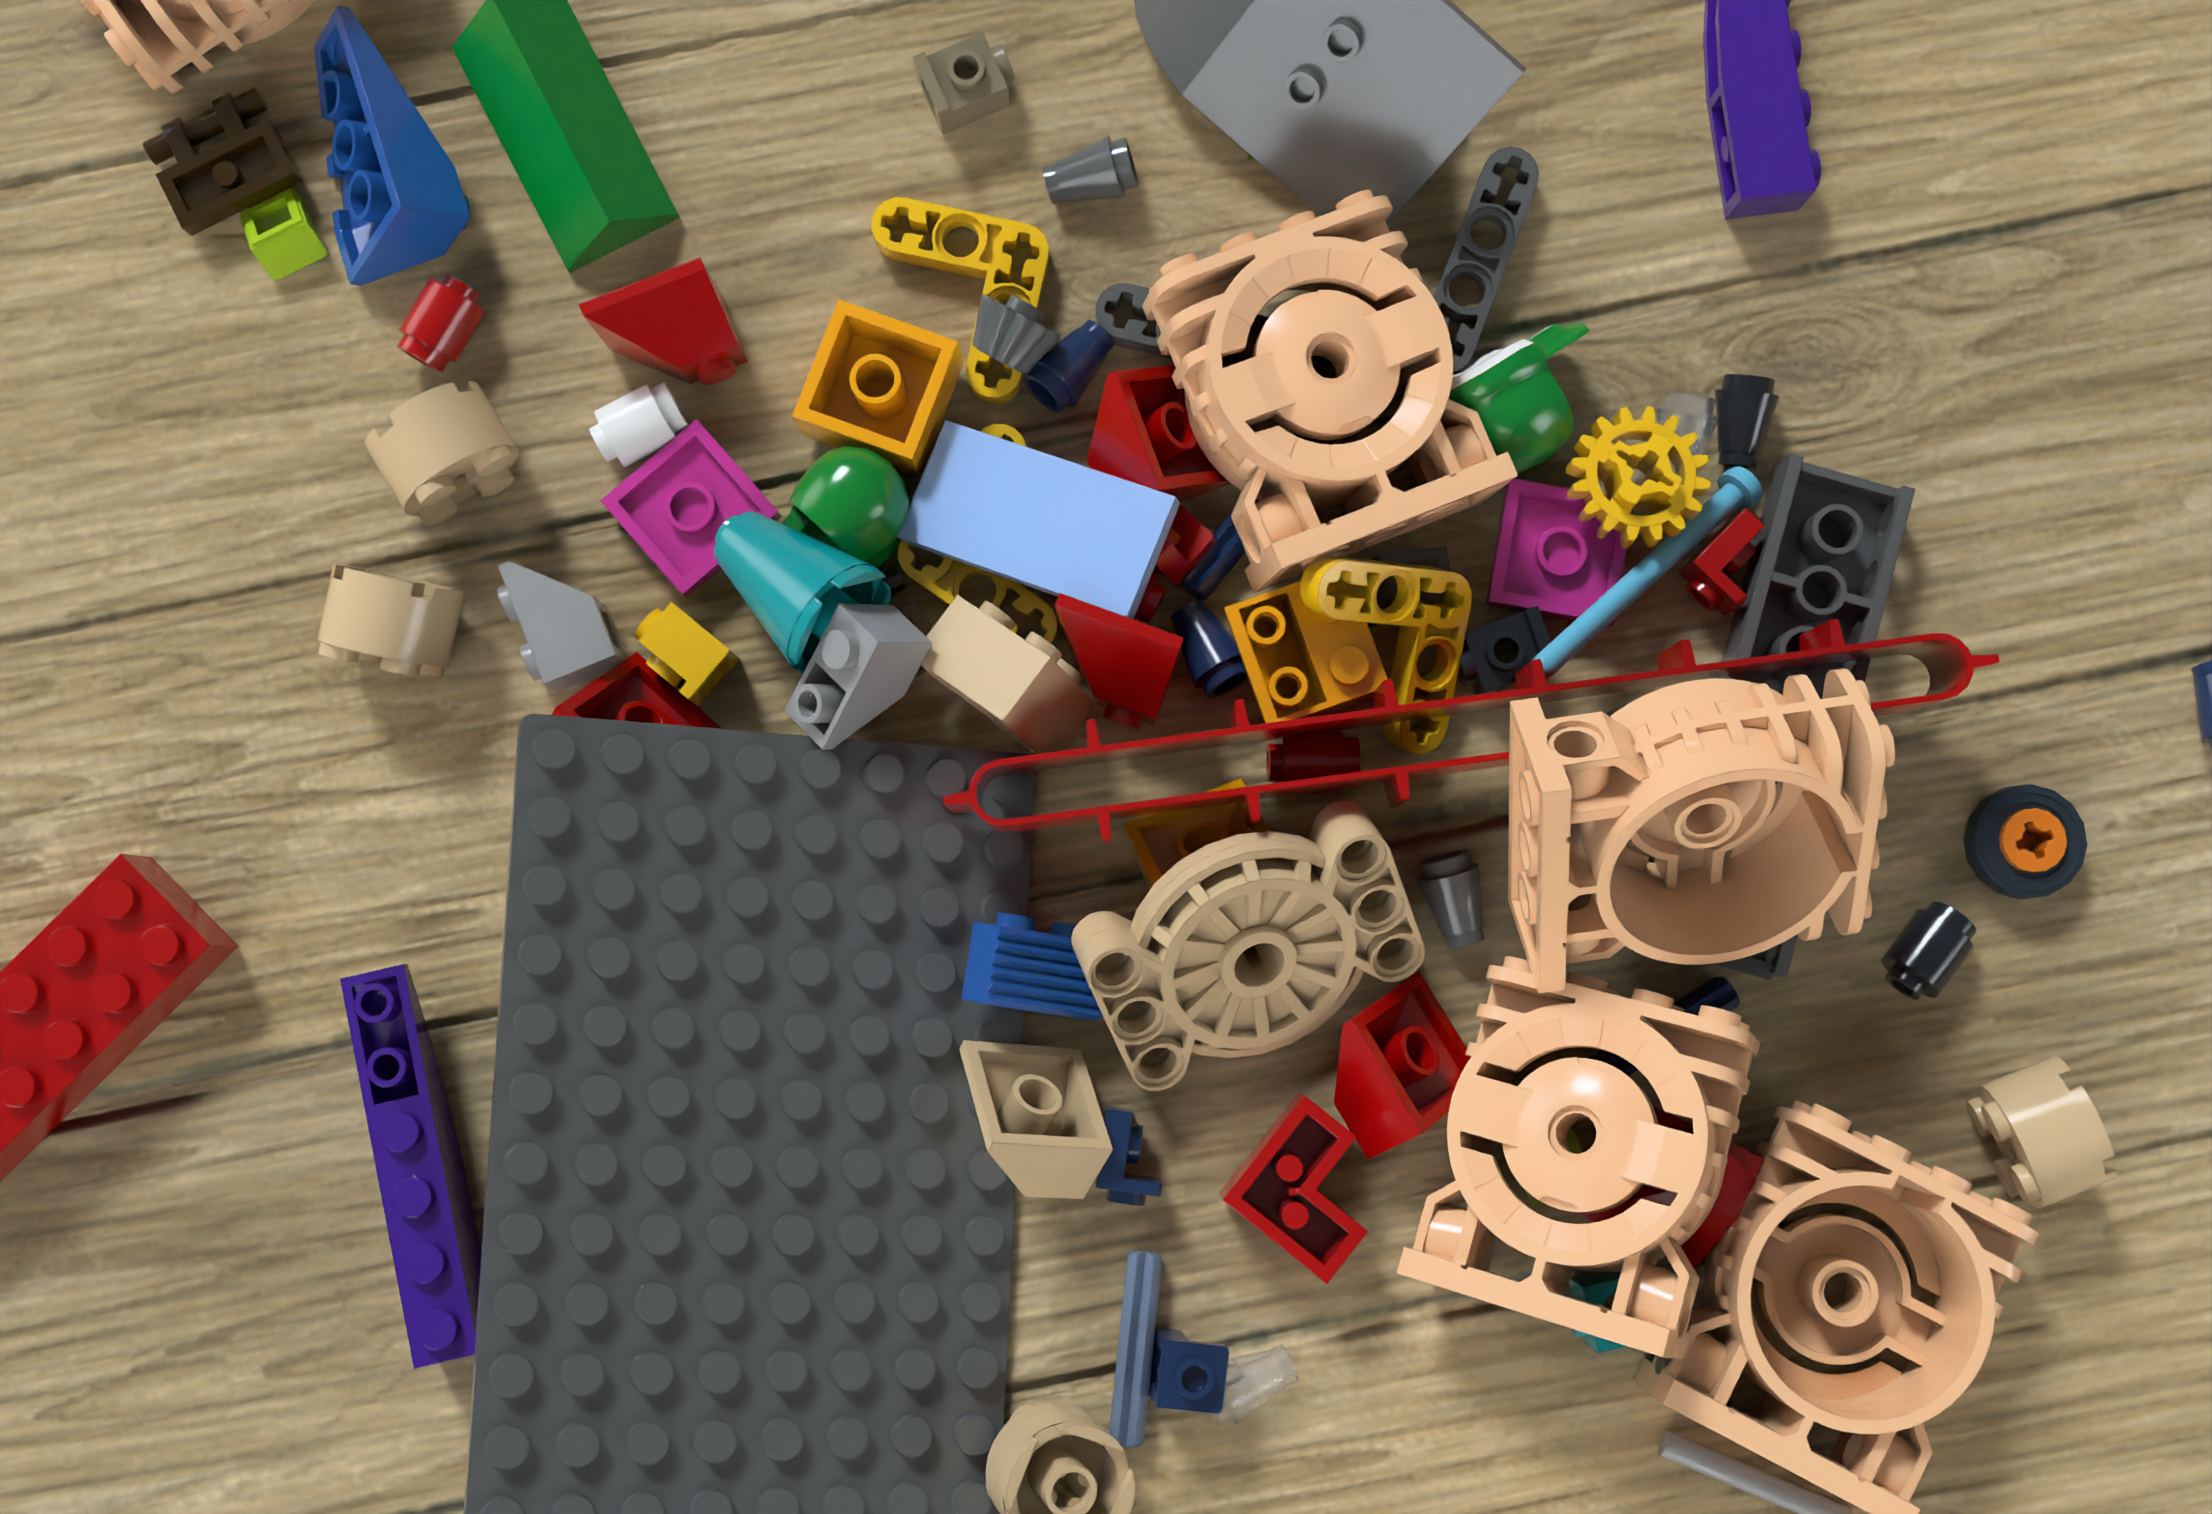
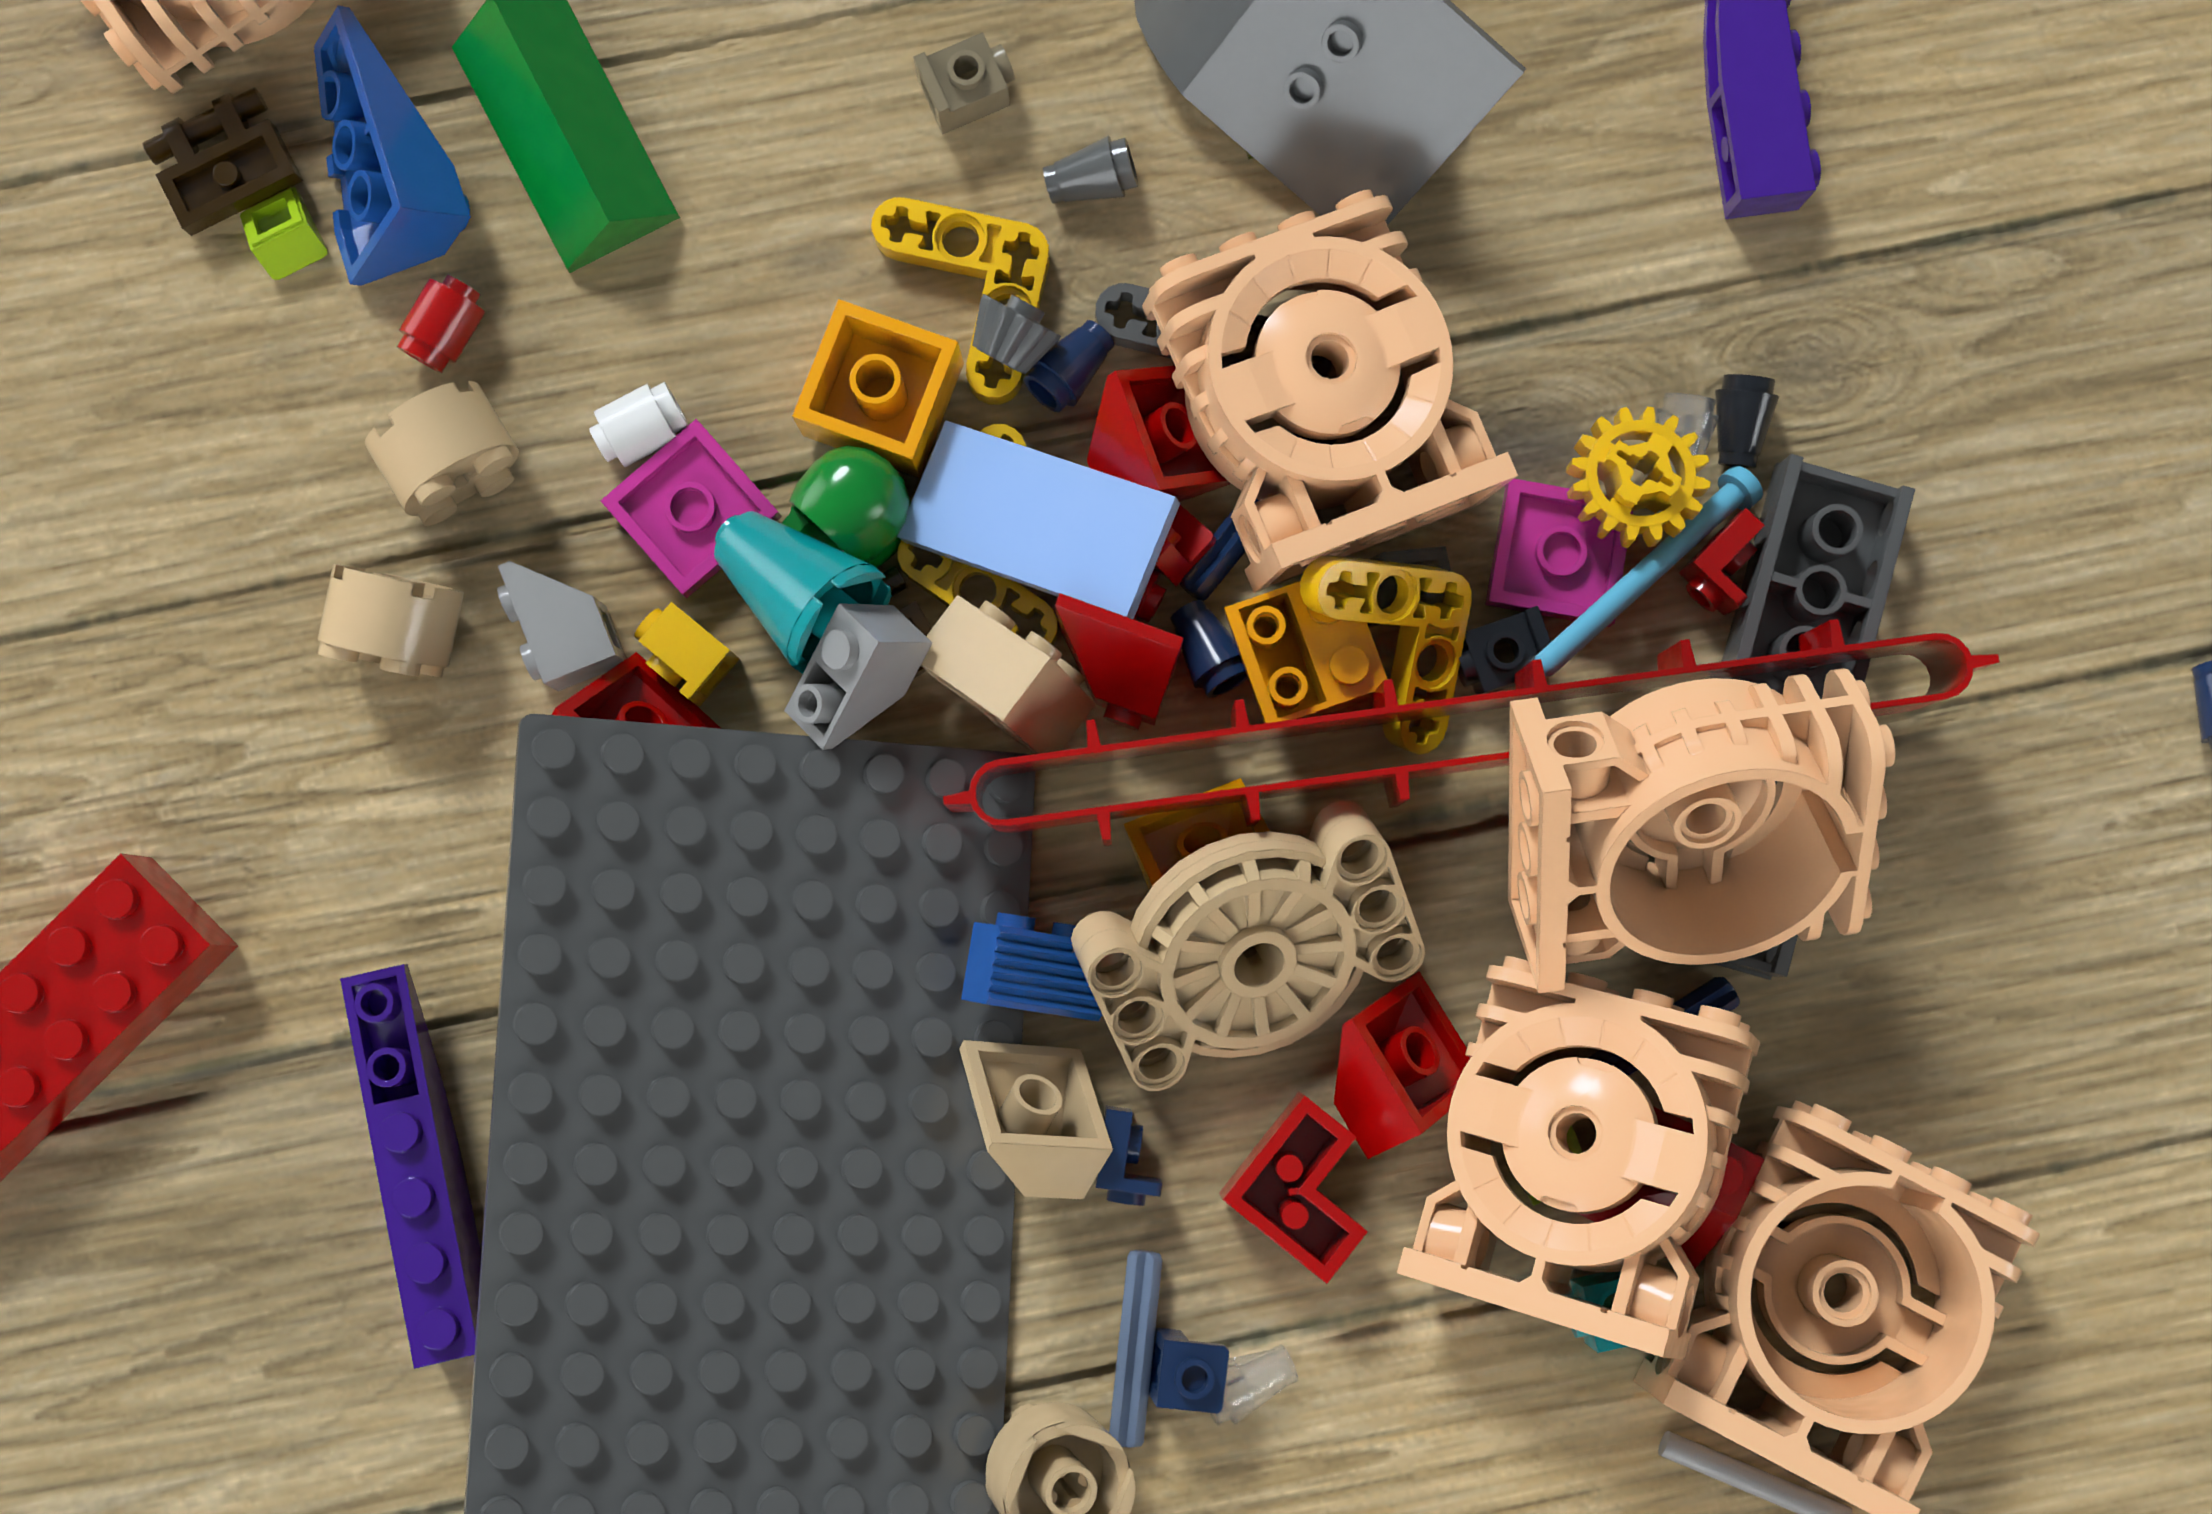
(671, 324): red slope -> none
(1313, 757): red brick -> none
(1454, 896): dark grey cone -> none
(1485, 265): dark grey beam -> none
(1520, 397): green piece -> none
(1928, 951): black brick -> none
(2000, 846): black wheel -> none
(2045, 1133): tan brick -> none

